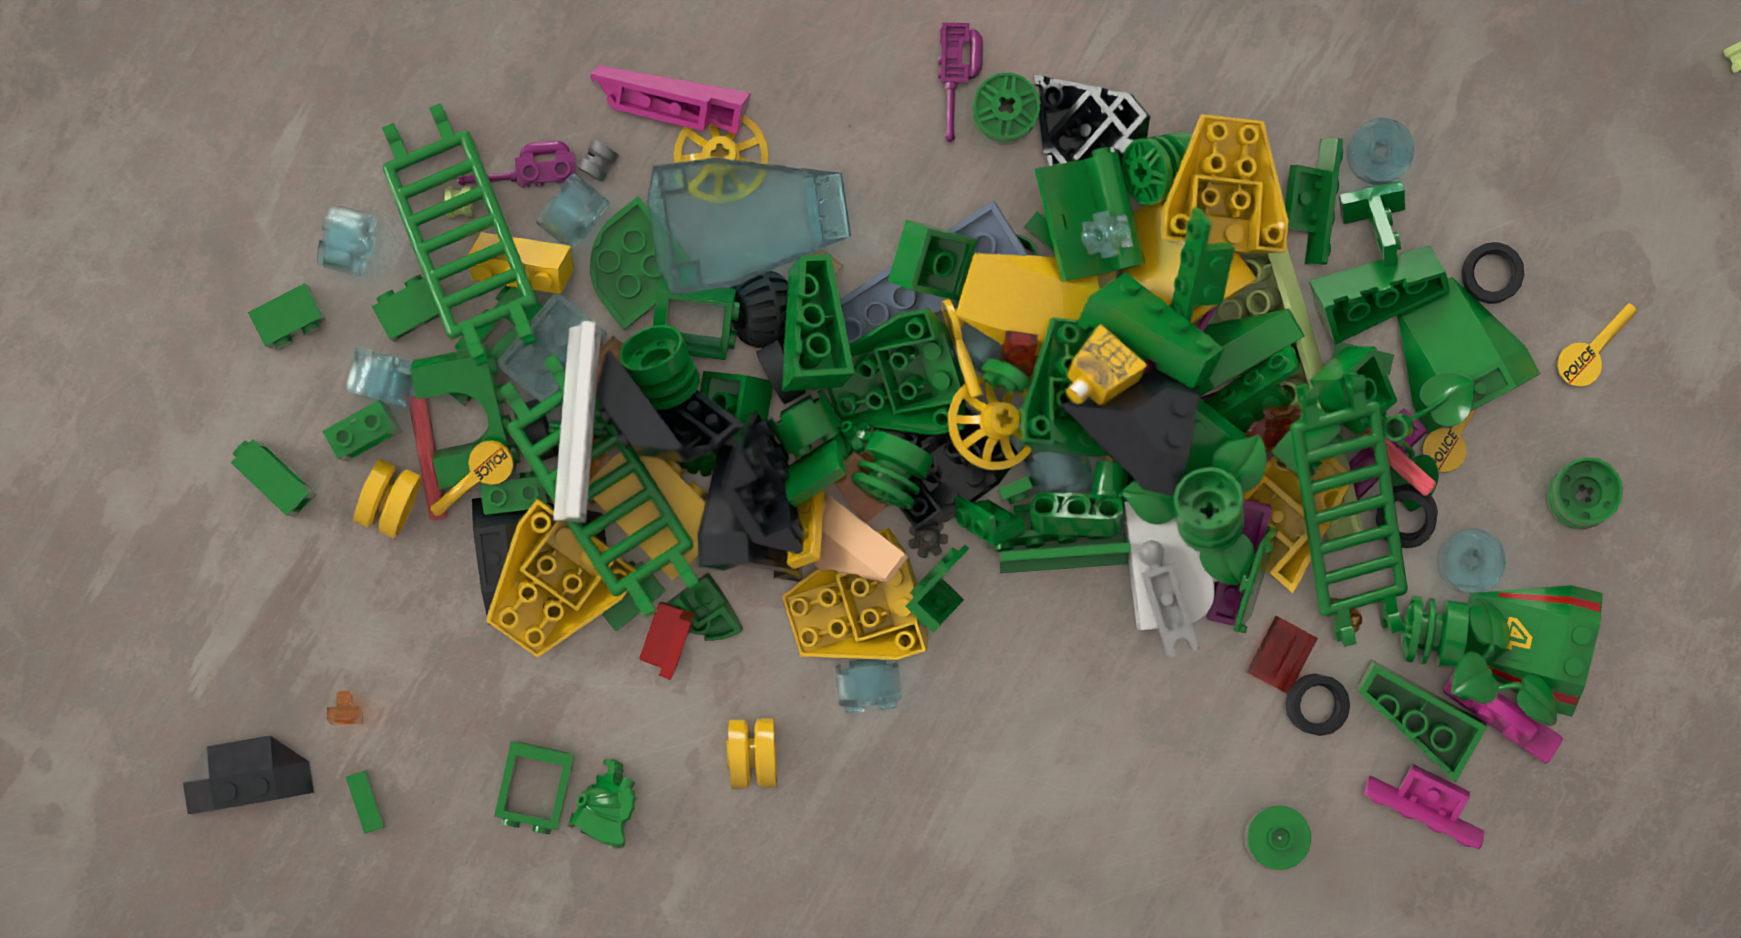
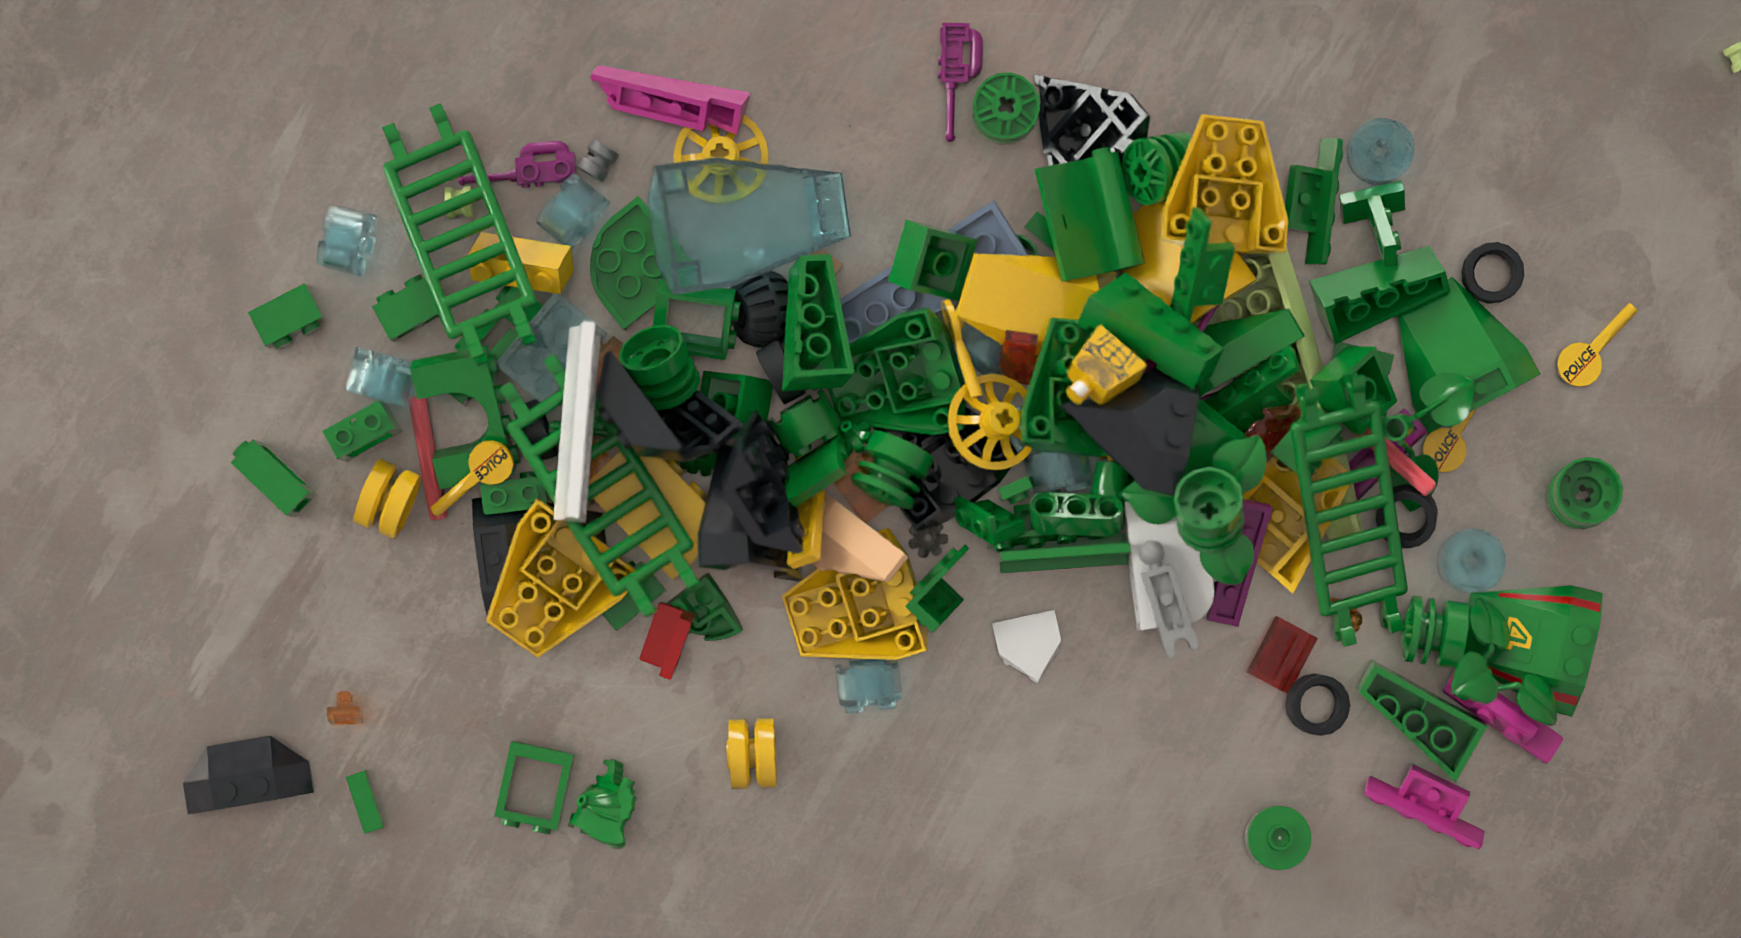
(1004, 375): green plate -> none
(1028, 642): none -> white slope
(1106, 234): clear light blue brick -> none
(1252, 584): green door -> none

